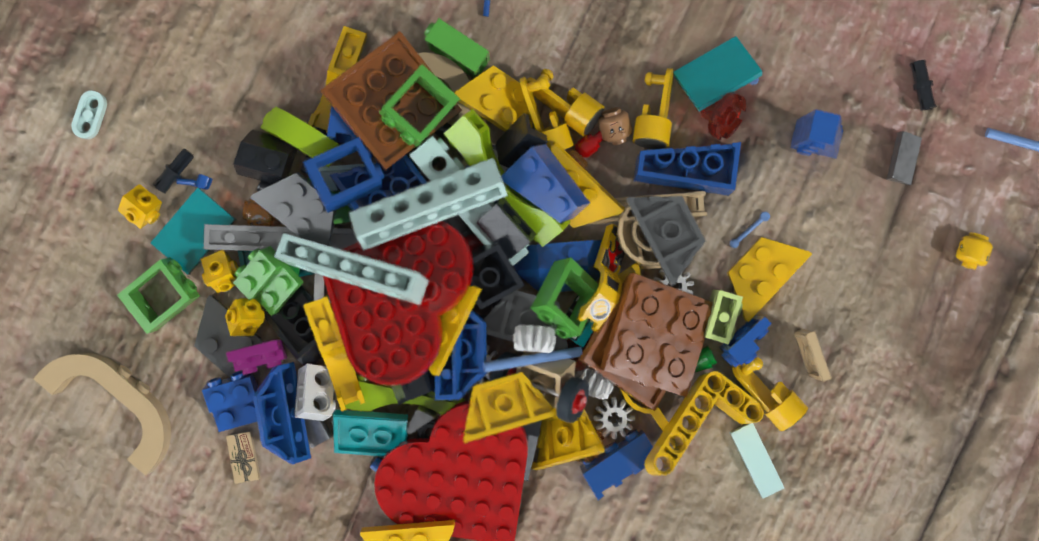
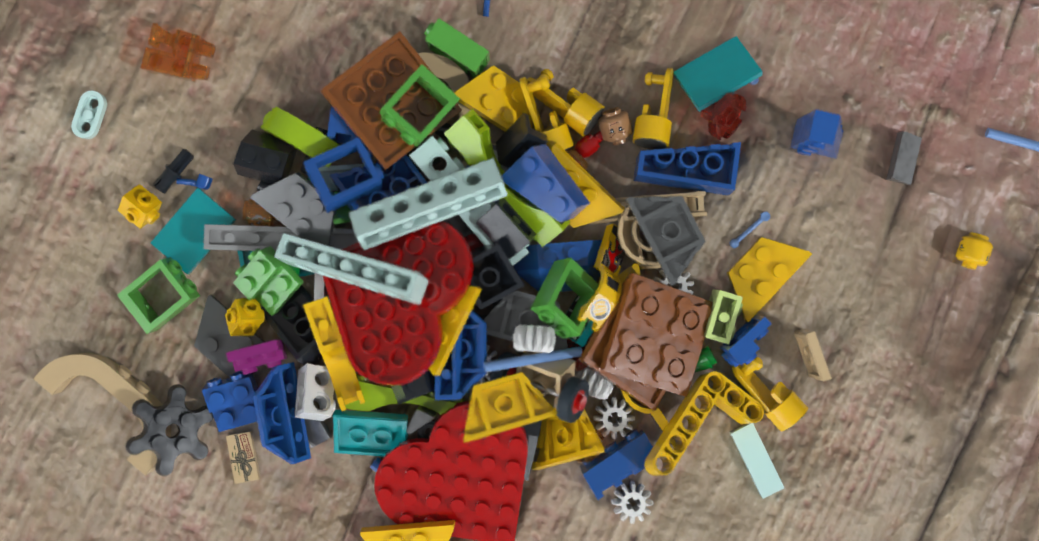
(157, 420): none -> black plate
(185, 55): none -> clear orange hips
(219, 271): yellow brick -> none
(345, 56): yellow piece -> none
(628, 510): none -> white gear
(923, 85): black pin -> none

